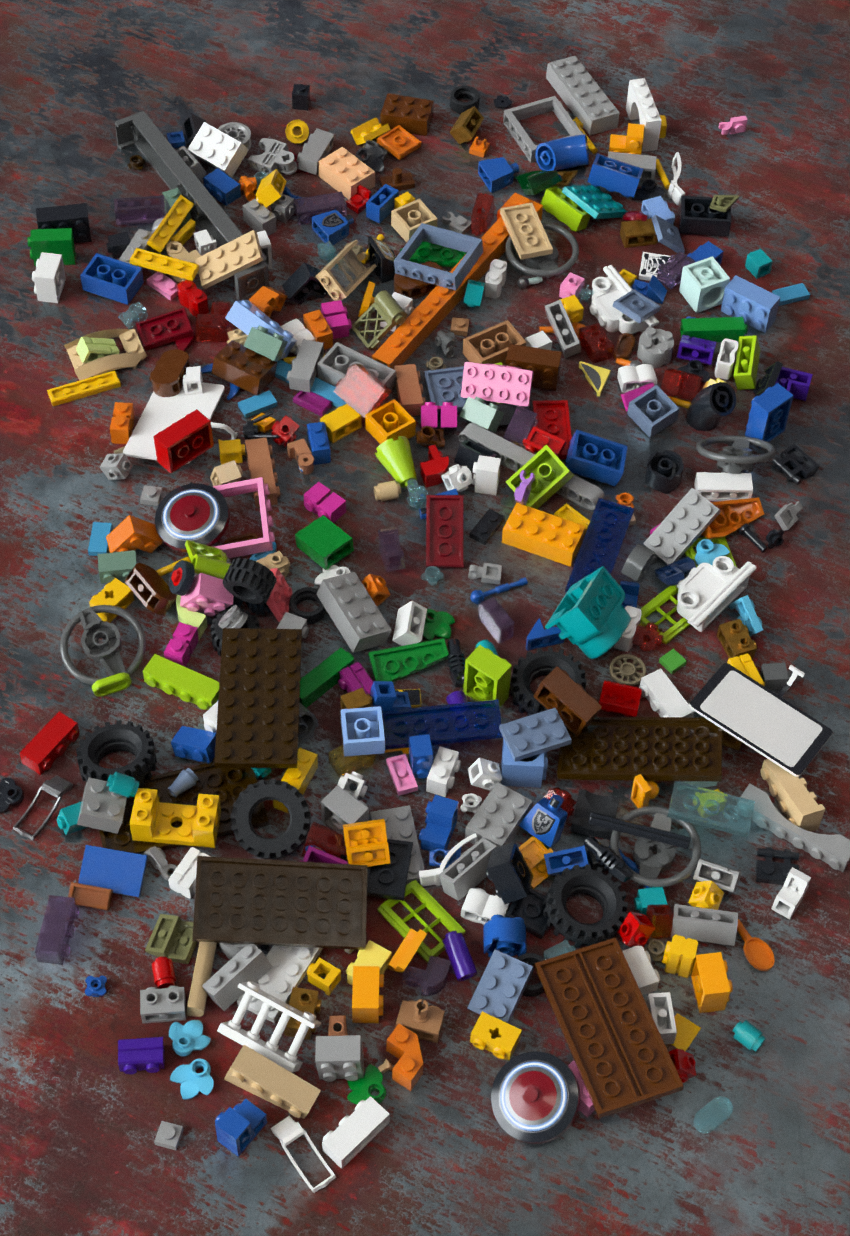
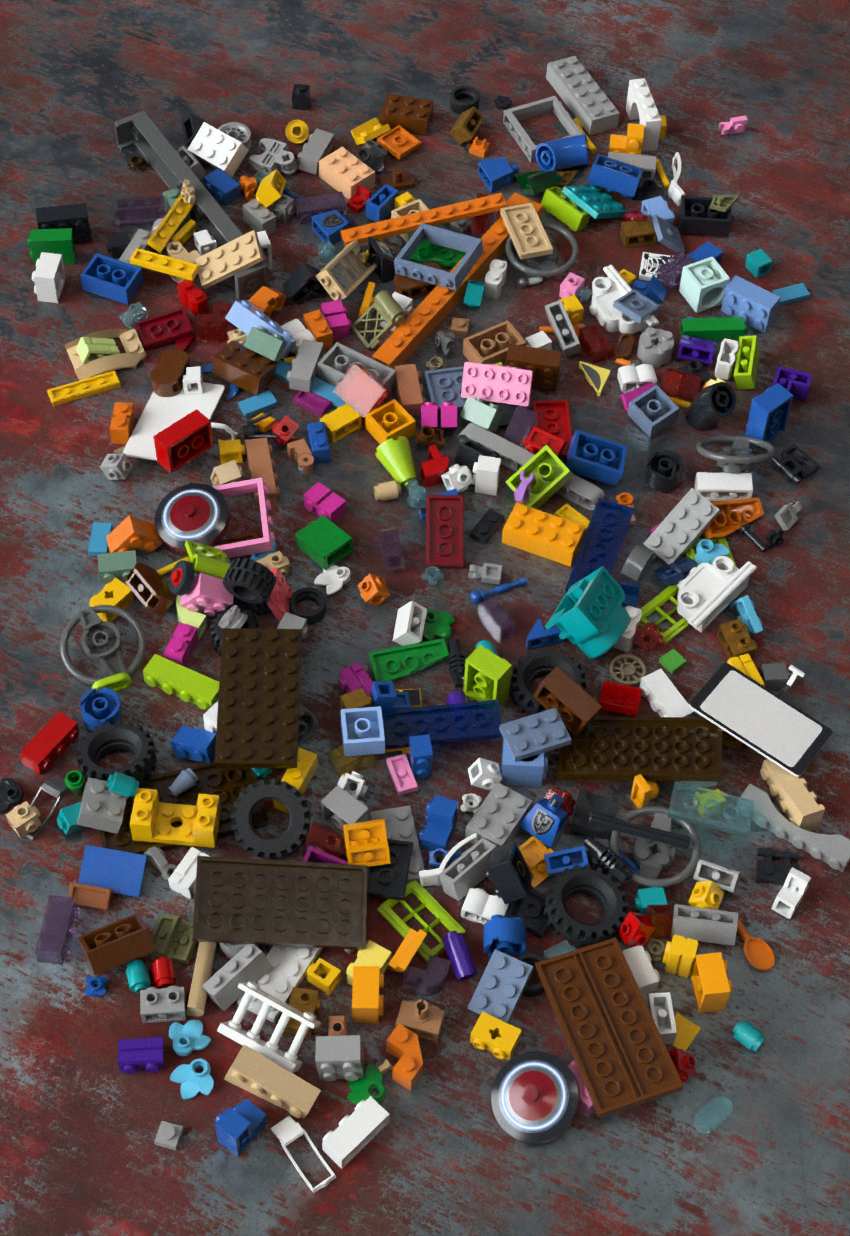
(24, 819): none -> tan brick
(75, 782): none -> green cone
(100, 707): none -> blue brick
(116, 944): none -> reddish brown brick
(137, 976): none -> teal brick
(151, 495): light grey plate -> none
(163, 285): bright pink plate -> none
(176, 139): blue plate -> none
(188, 191): none -> tan piece
(324, 676): green brick -> none
(353, 612): light grey brick -> none
(431, 217): none -> orange plate
(442, 771): white brick -> none
(769, 379): black tile -> none

